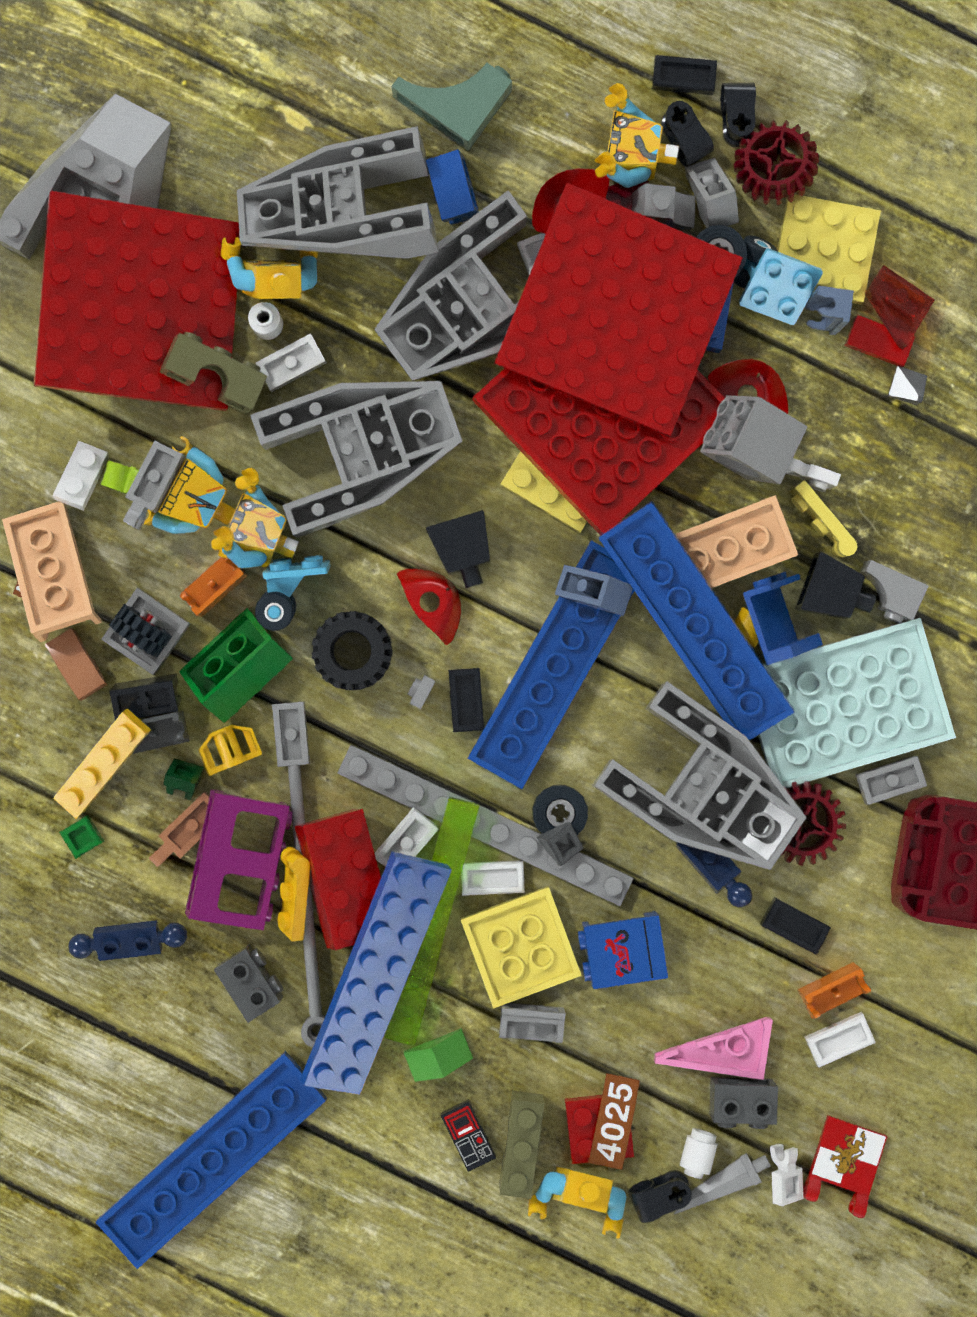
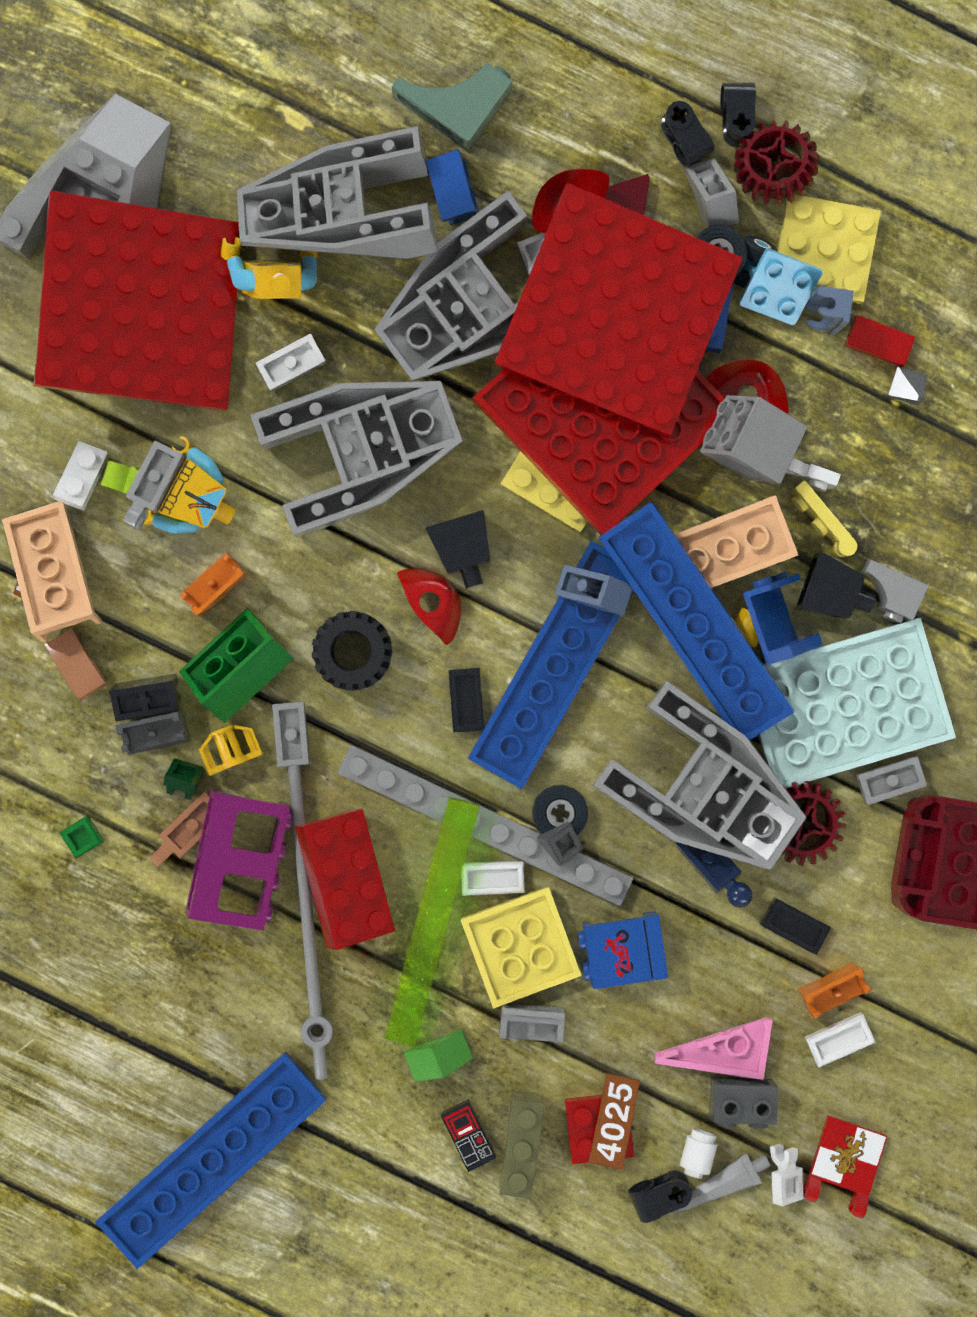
(102, 763): yellow plate -> none
(127, 940): dark blue plate -> none
(145, 631): plate -> none
(239, 380): olive arch -> none
(249, 982): dark grey brick -> none
(254, 528): torso -> none
(269, 329): white brick -> none
(282, 577): medium azure plate -> none
(294, 894): yellow plate -> none
(375, 973): plate -> none
(408, 836): white plate -> none
(420, 690): light grey plate -> none
(582, 1191): torso -> none
(633, 143): torso -> none
(665, 205): light grey arch -> none
(684, 75): black tile -> none
(898, 304): clear red wing -> none

